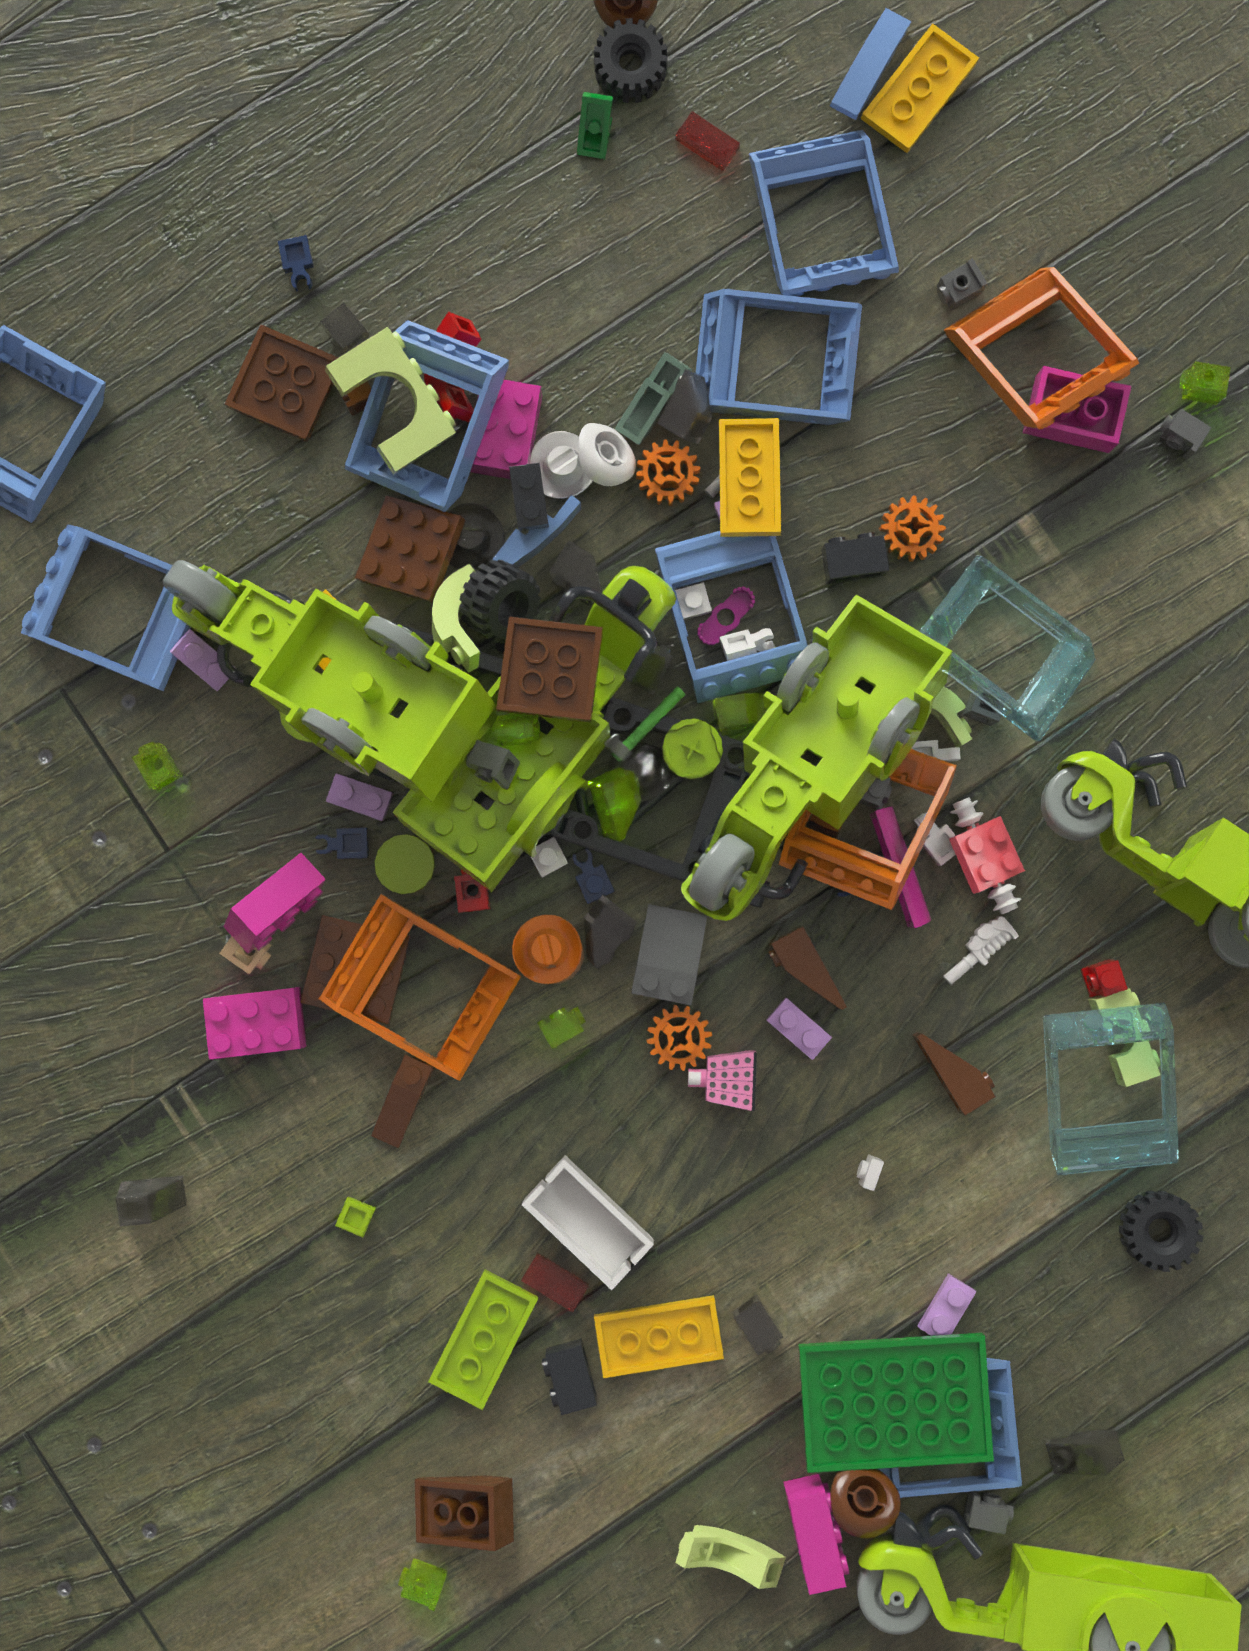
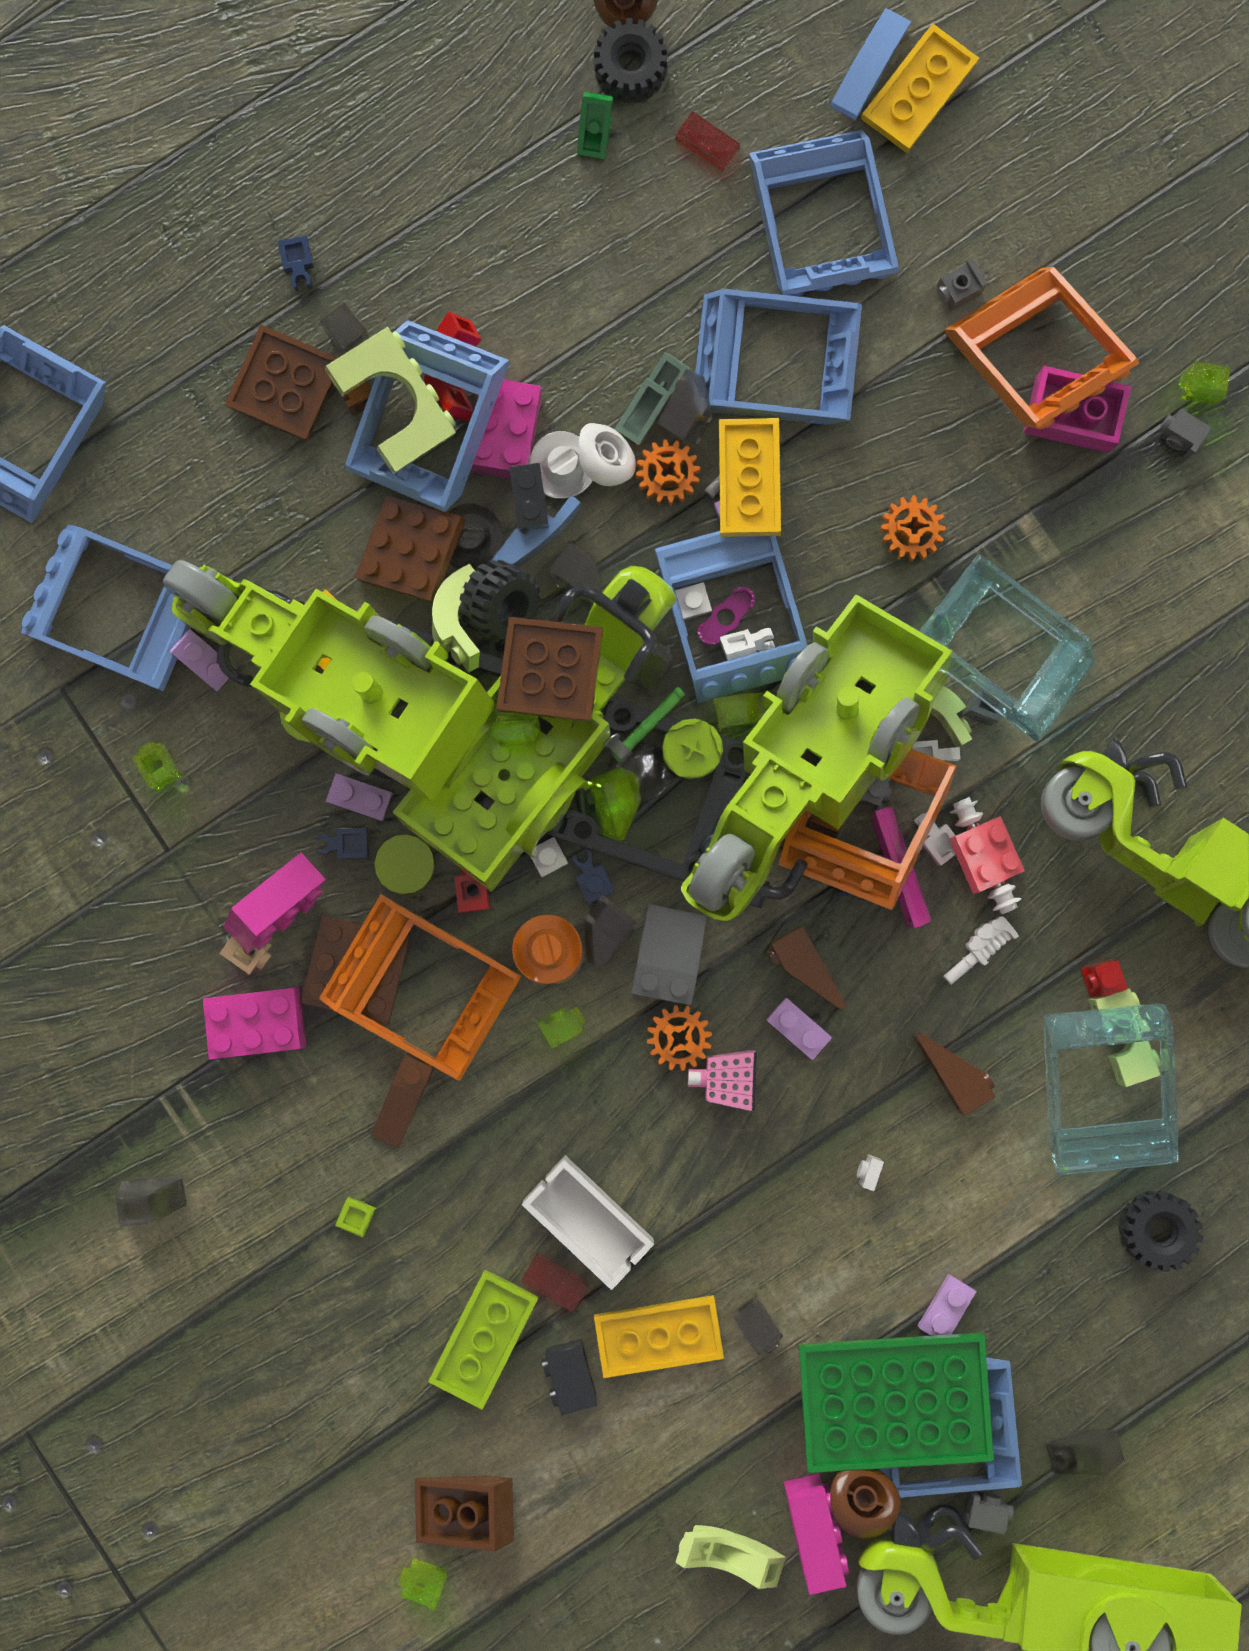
(493, 763): dark grey brick -> none
(855, 558): black brick -> none

